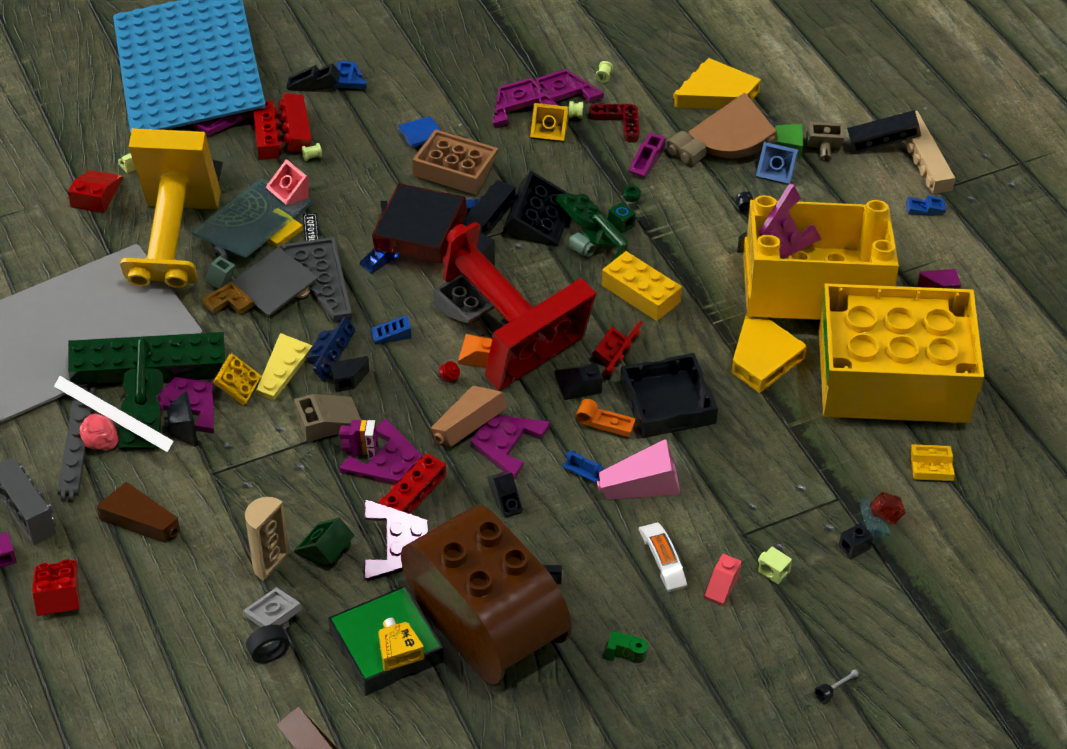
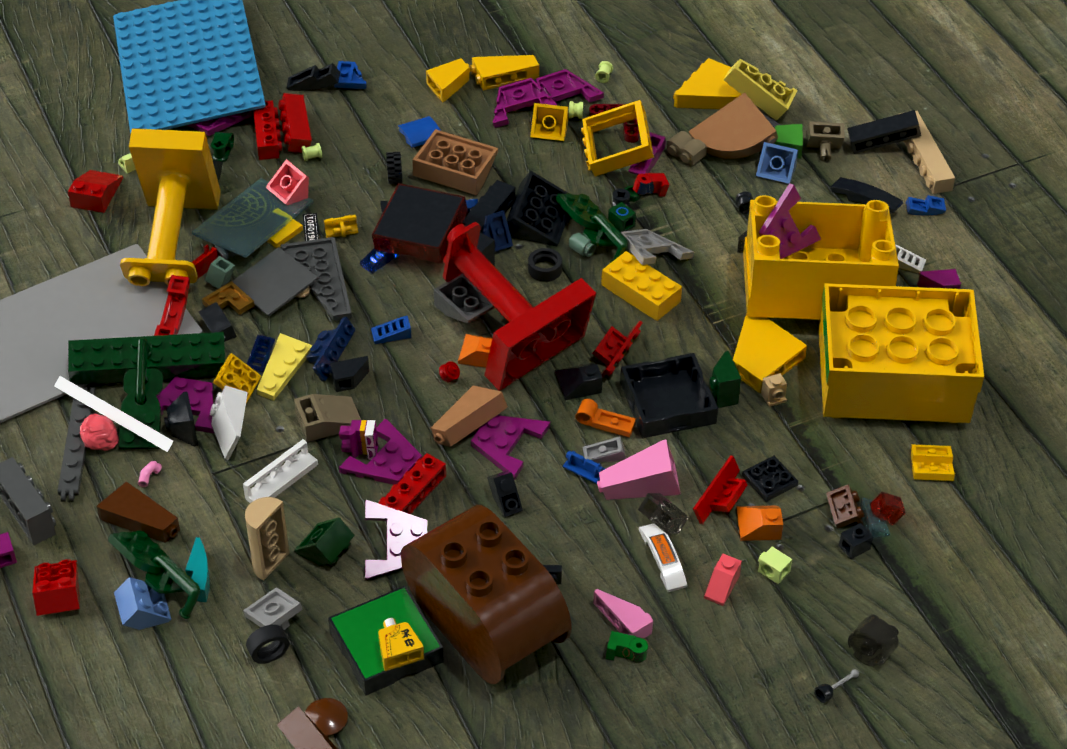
(141, 605): none -> medium blue slope
(145, 473): none -> bright pink arm
(162, 572): none -> dark green plate
(174, 307): none -> red slope
(198, 569): none -> teal slope
(203, 262): none -> red hinge
(217, 321): none -> black hinge
(222, 145): none -> dark green piece
(228, 418): none -> white slope
(261, 341): none -> clear blue slope
(281, 475): none -> white fence
(328, 715): none -> reddish brown dish
(341, 226): none -> yellow hips
(394, 167): none -> black tyre
(448, 78): none -> yellow slope
(497, 228): none -> dark blue wing
(503, 70): none -> yellow slope
(545, 274): none -> black tyre
(605, 451): none -> light grey slope
(609, 119): none -> yellow window
(619, 196): none -> black wheel
(623, 615): none -> bright pink slope
(645, 243): none -> light grey wing
(651, 183): none -> red leg
(663, 513): none -> clear smoke brick
(722, 491): none -> red bracket
(725, 382): none -> dark green slope
(759, 522): none -> orange slope
(764, 92): none -> light yellow wedge
(770, 478): none -> black tile
(774, 390): none -> tan brick
(845, 506): none -> reddish brown bracket
(864, 193): none -> black slope
(873, 641): none -> clear smoke brick
(904, 256): none -> white slope

